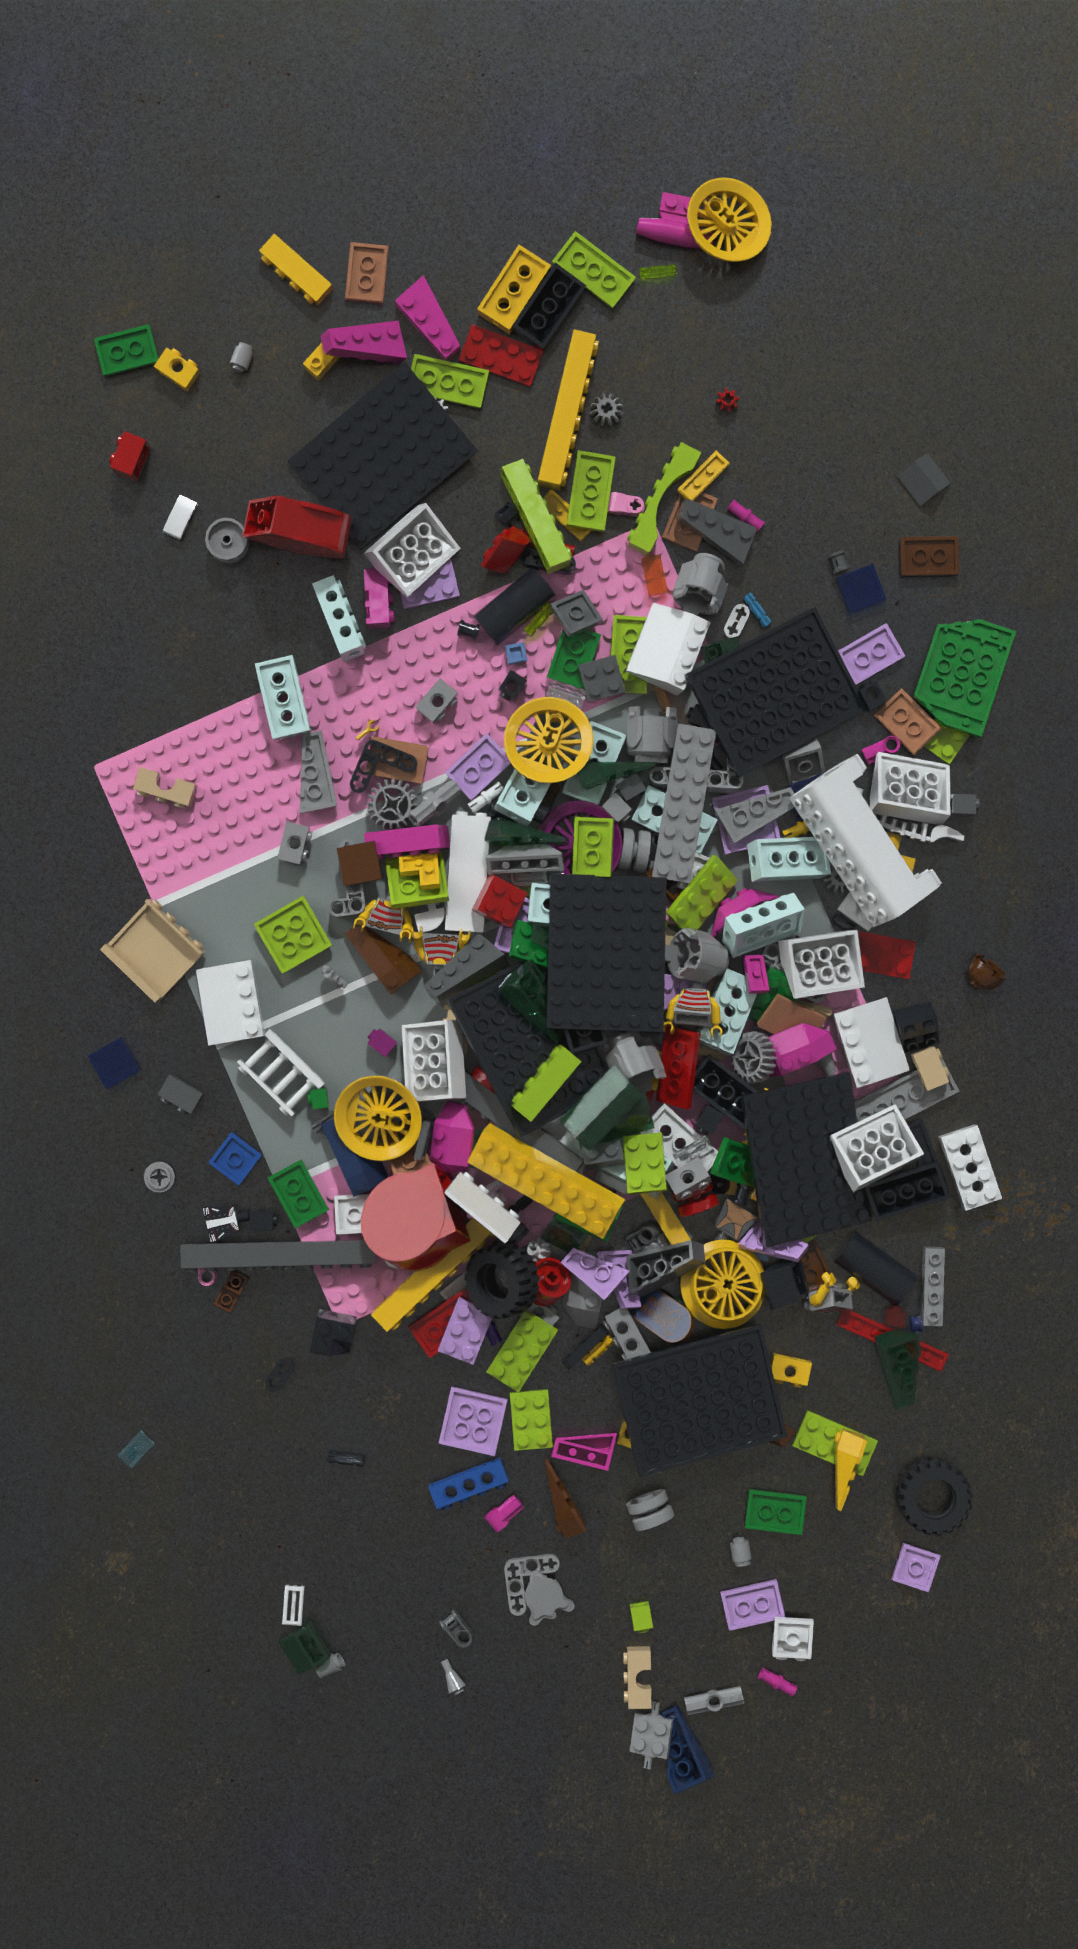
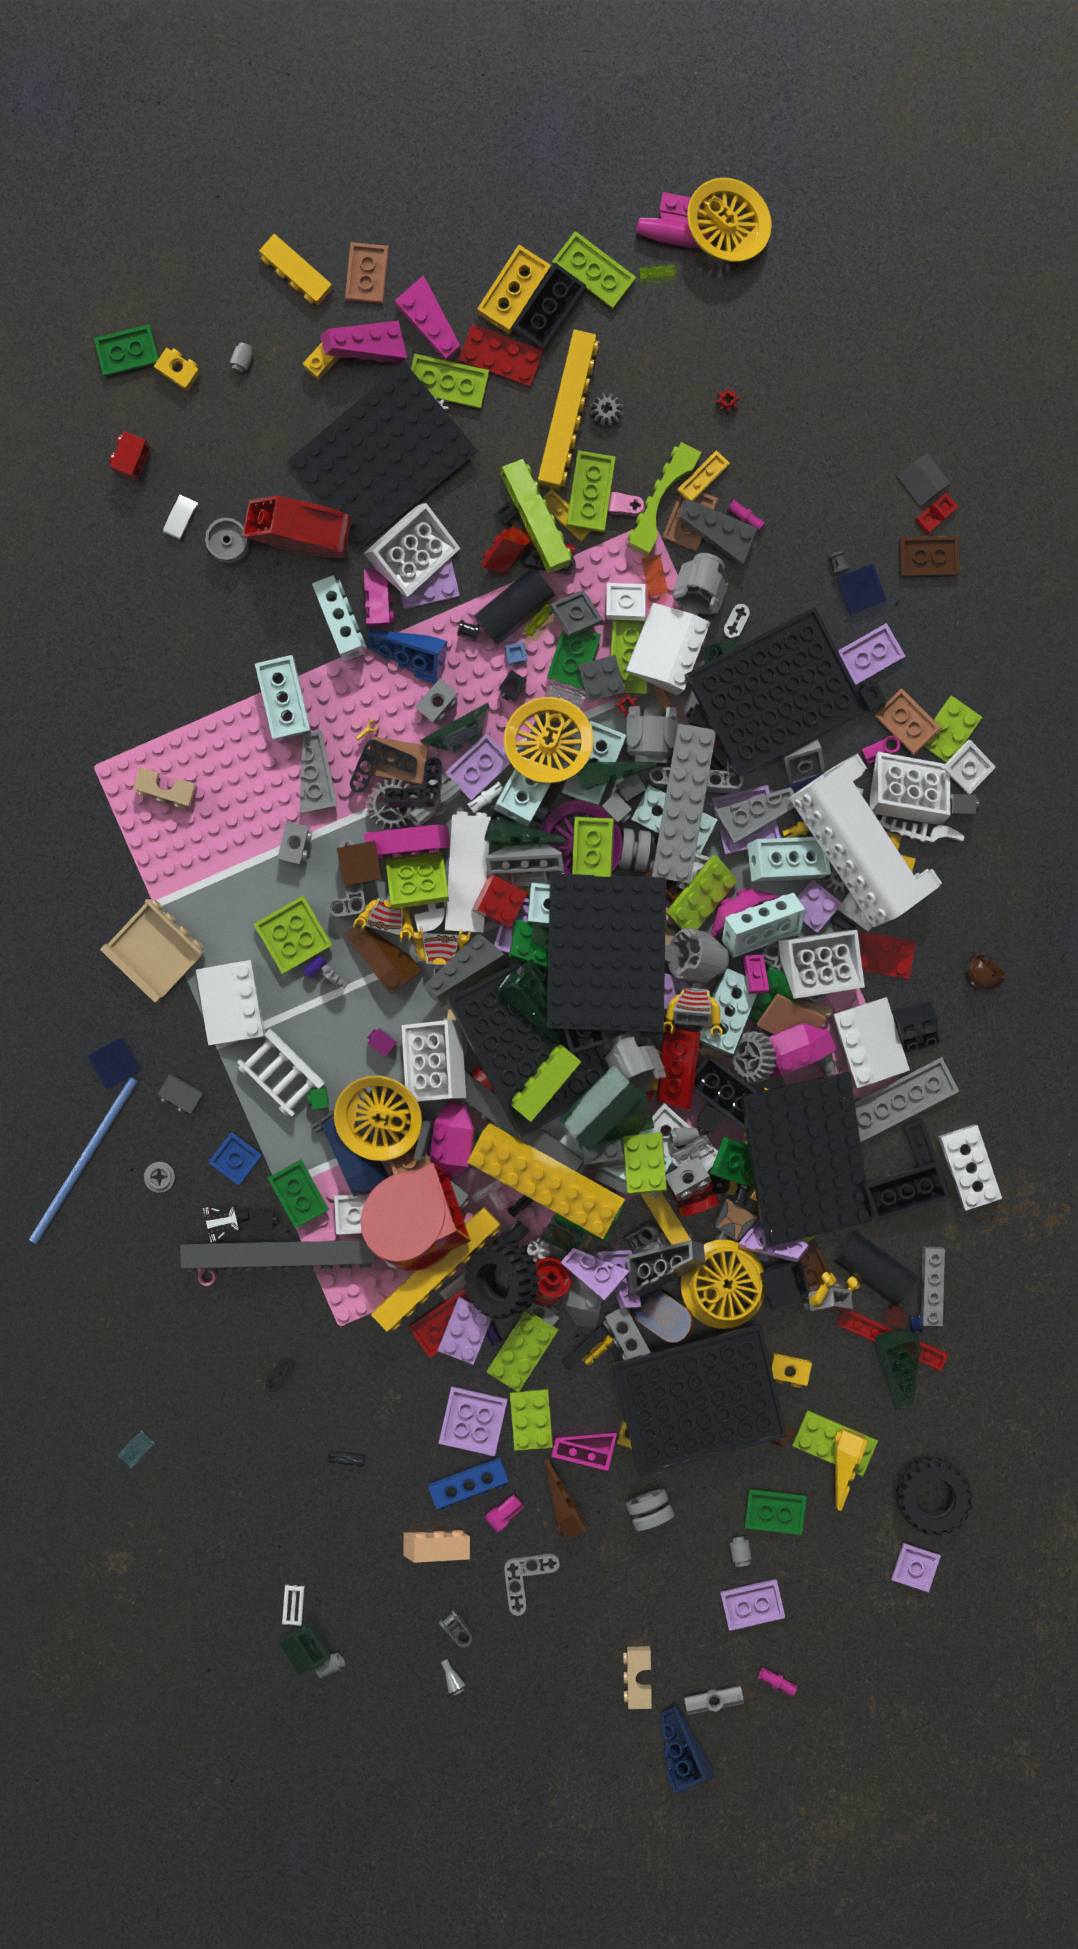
(83, 1160): none -> medium blue piece
(231, 1291): reddish brown slope -> none
(314, 967): none -> dark purple pin
(333, 1333): black slope -> none
(416, 652): none -> blue wedge
(423, 794): none -> black beam
(424, 865): yellow plate -> none
(436, 1546): none -> light nougat wedge
(459, 731): none -> clear green wedge
(483, 1207): white slope -> none
(544, 1597): light grey tile -> none
(622, 708): none -> red gear
(625, 601): none -> white plate
(641, 1617): lime brick -> none
(651, 1735): light grey plate -> none
(682, 1136): none -> light grey cone
(757, 610): dark azure axle -> none
(792, 1638): white plate -> none
(818, 905): none -> lavender plate
(875, 1148): white slope -> none
(930, 1068): tan brick -> none
(936, 513): none -> red slope
(964, 673): green plate -> none
(968, 767): none -> white plate

